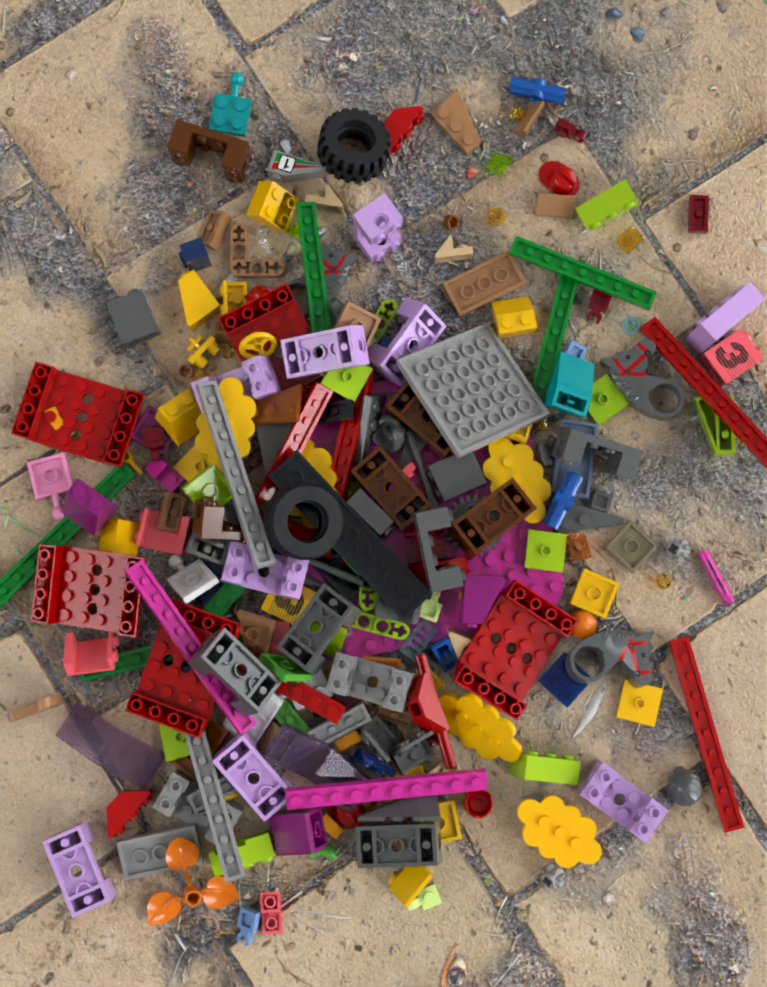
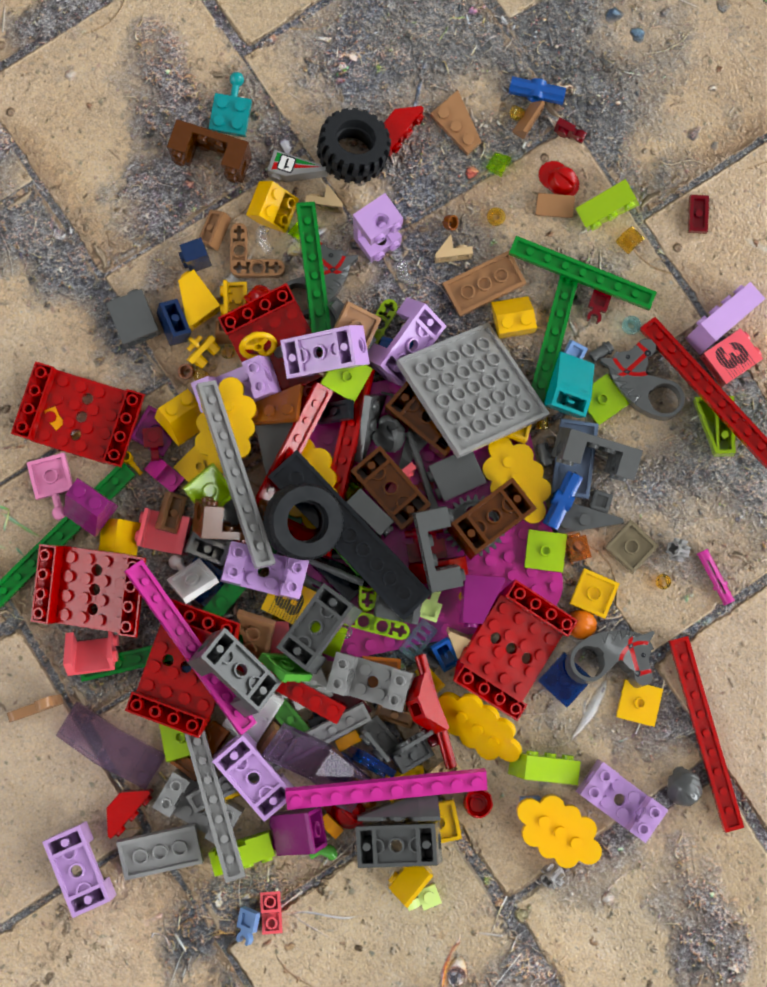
(173, 322): none -> dark blue brick
(218, 894): orange plant -> none
(600, 352): none -> dark grey pin

